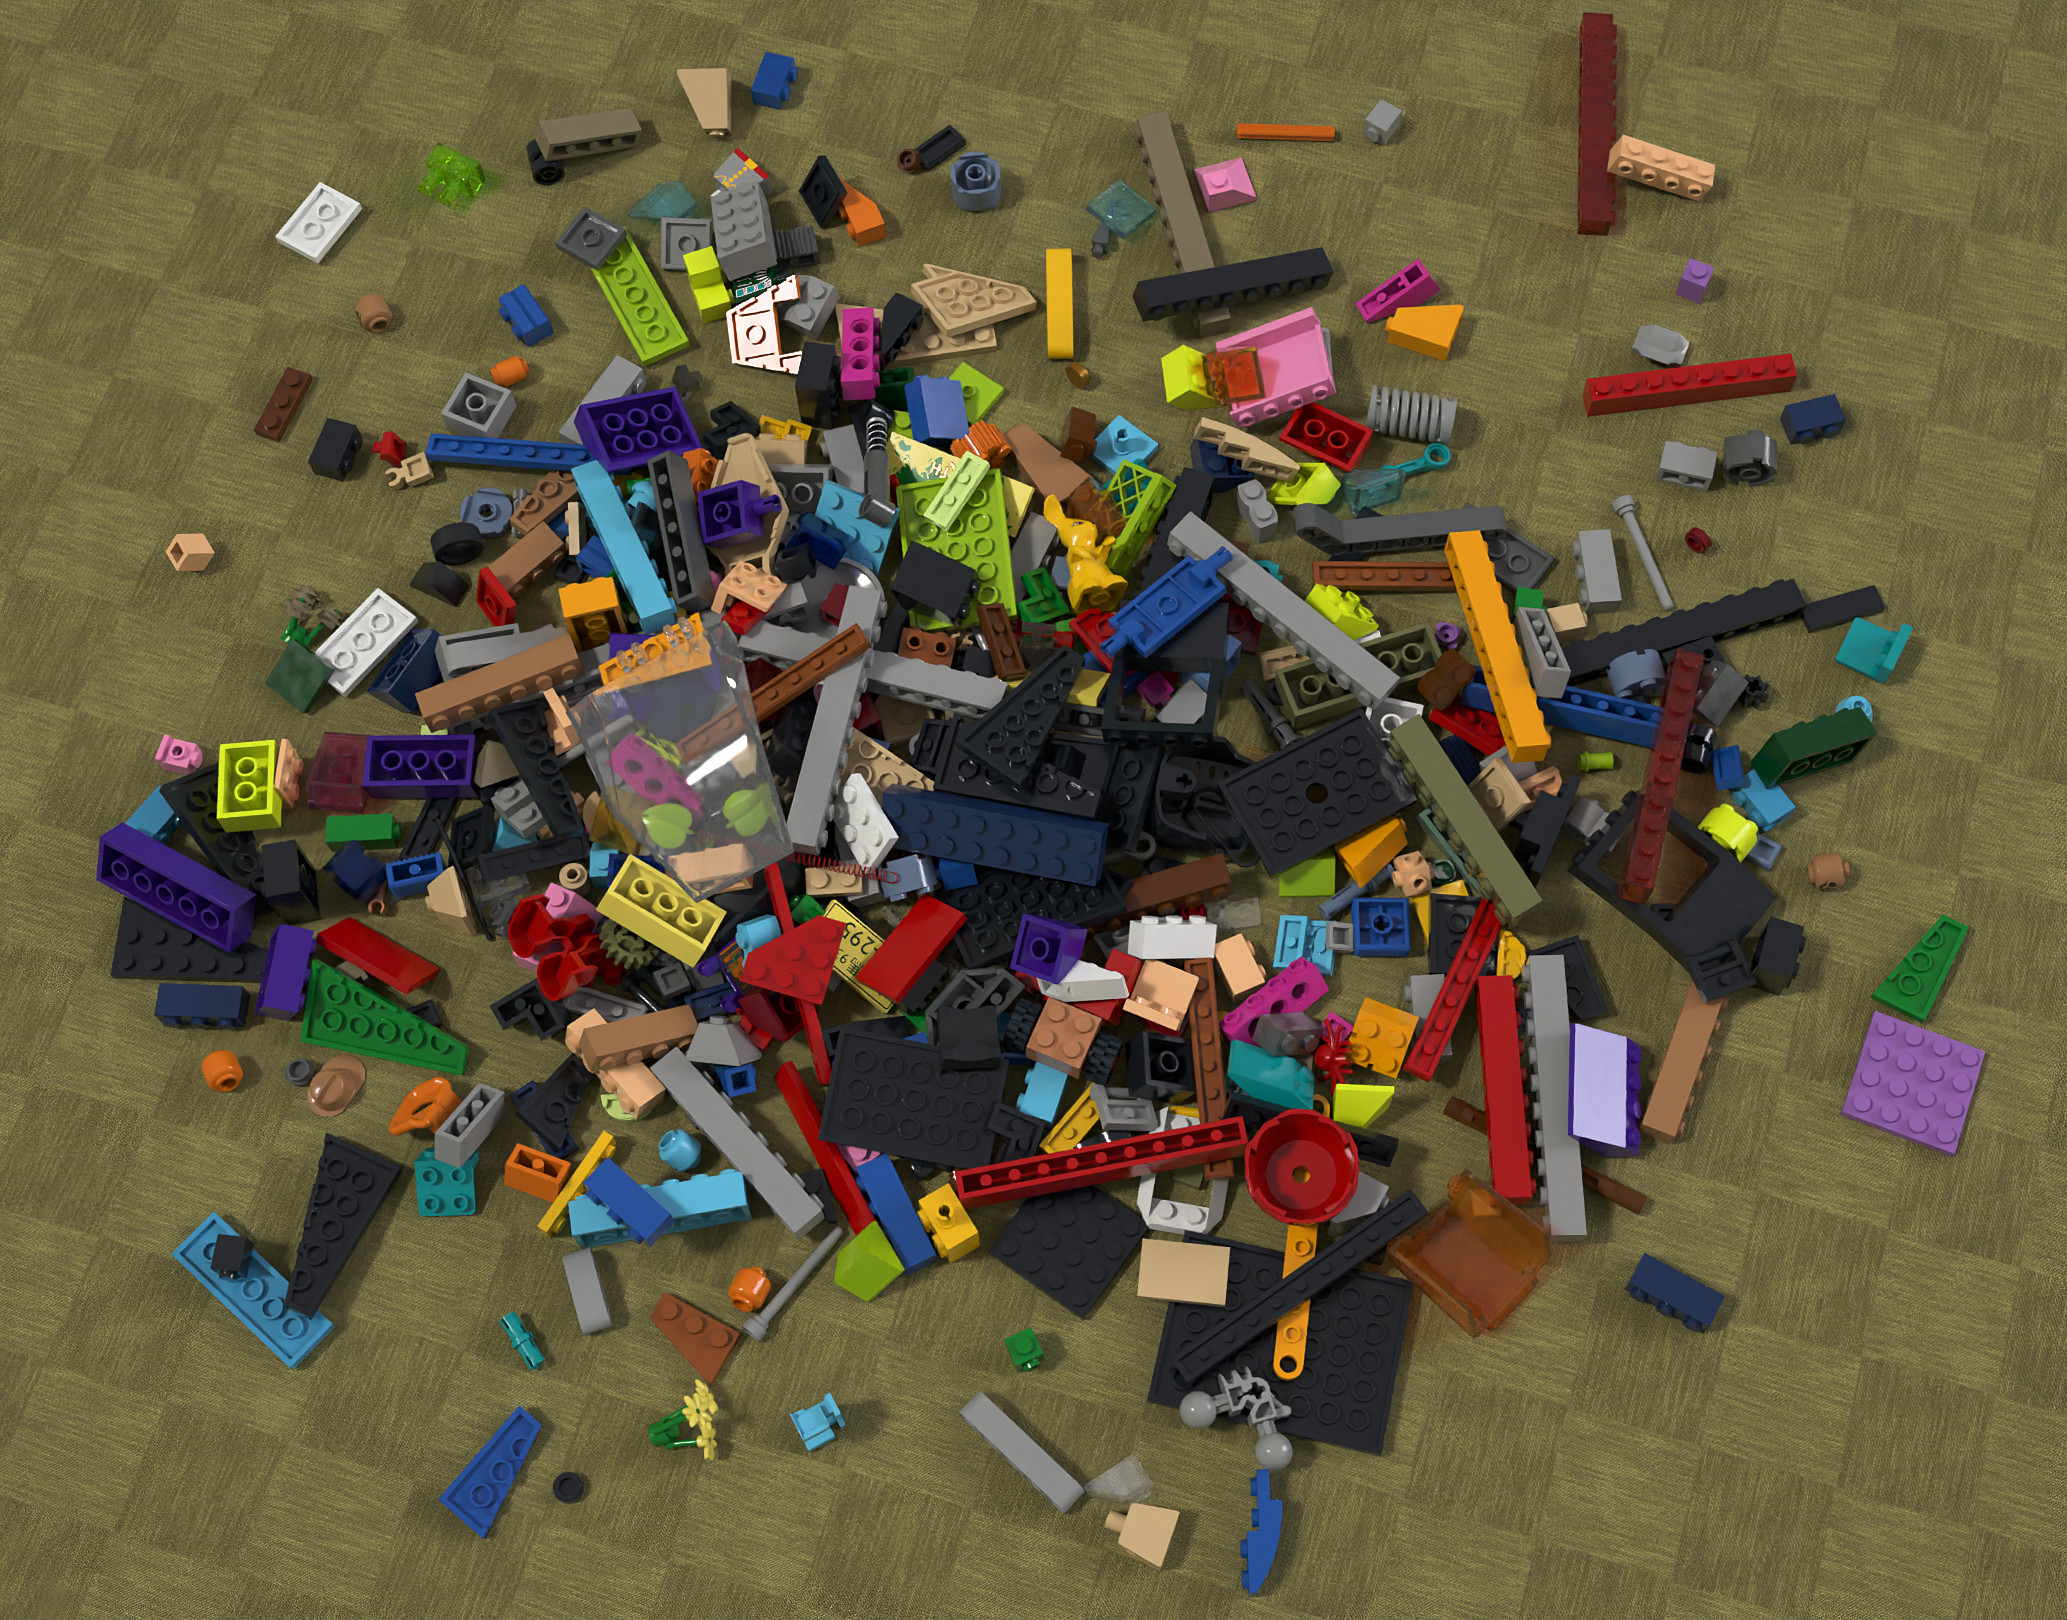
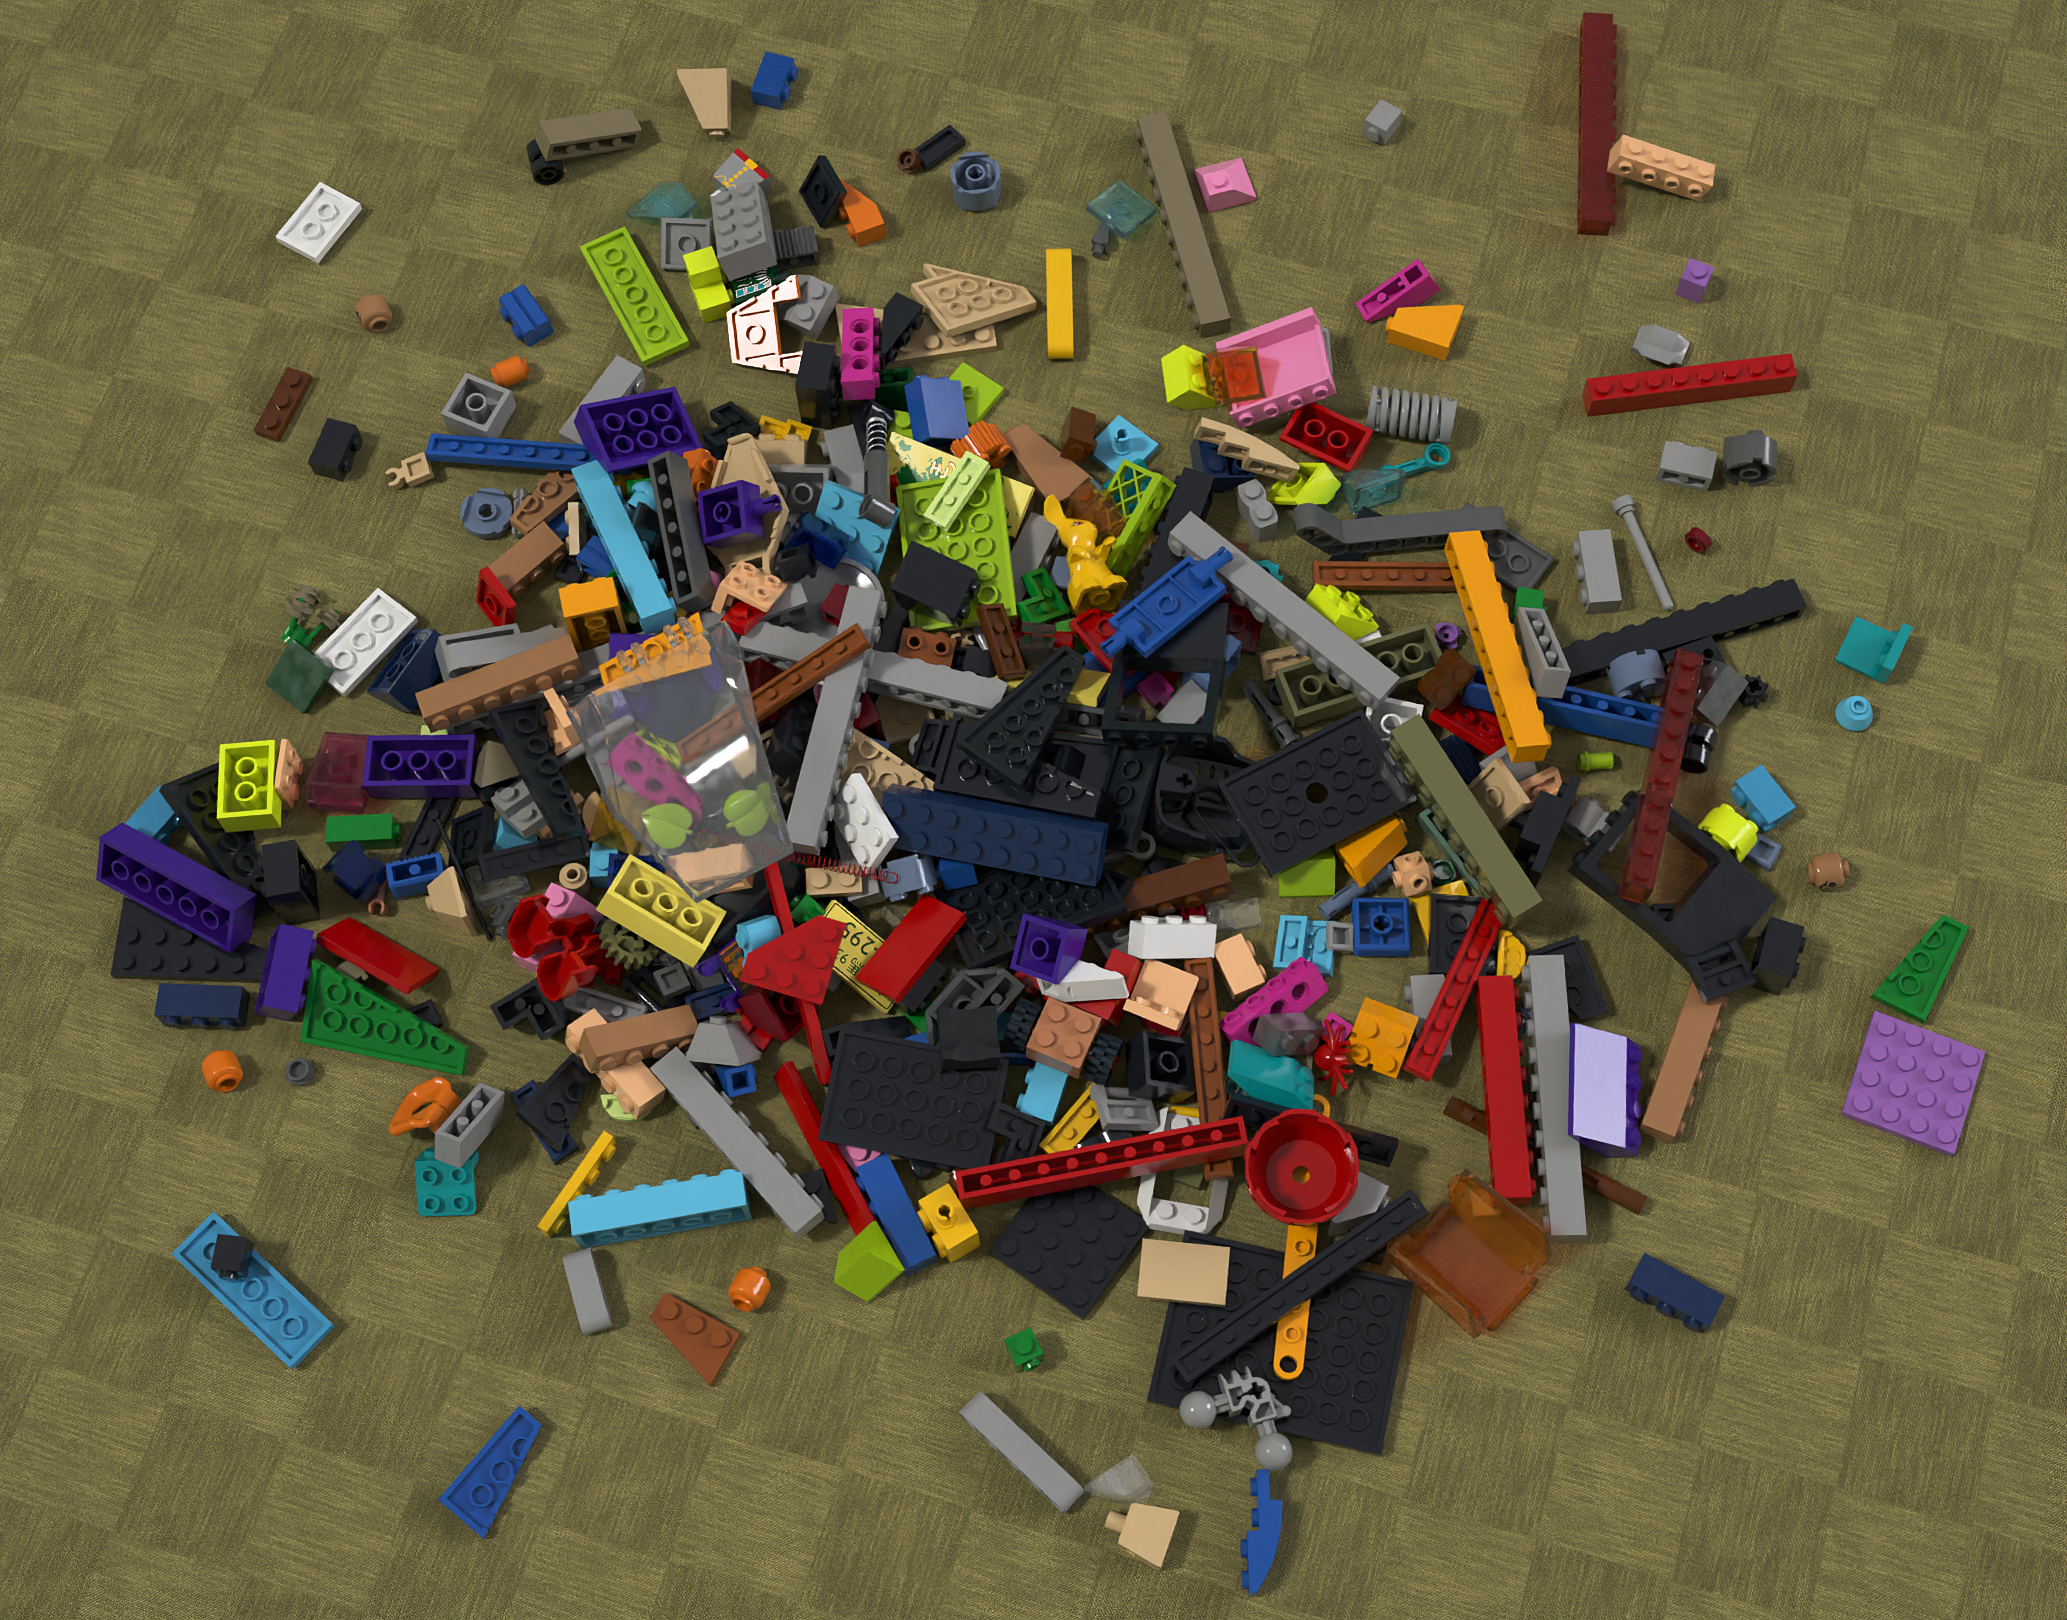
(170, 759): bright pink brick -> none
(190, 552): light nougat brick -> none
(335, 1085): medium nougat piece -> none
(339, 1211): black wing -> none
(391, 448): red tile -> none
(439, 583): black slope -> none
(455, 171): clear neon green brick -> none
(457, 543): black tyre -> none
(522, 1340): teal pin -> none
(536, 1173): orange brick -> none
(568, 1487): black tile -> none
(591, 238): dark grey plate -> none
(627, 1203): blue brick -> none
(667, 1429): plant -> none
(680, 1150): medium azure head -> none
(686, 382): clear smoke tile -> none
(757, 1325): light grey piece -> none
(816, 1421): medium azure piece -> none
(1078, 375): pearl gold tile -> none
(1232, 284): black brick -> none
(1285, 132): orange axle -> none
(1360, 1103): neon yellow slope -> none
(1567, 621): tan brick -> none
(1728, 768): blue tile -> none
(1812, 419): dark blue brick -> none
(1813, 747): dark green brick -> none
(1842, 608): black tile -> none

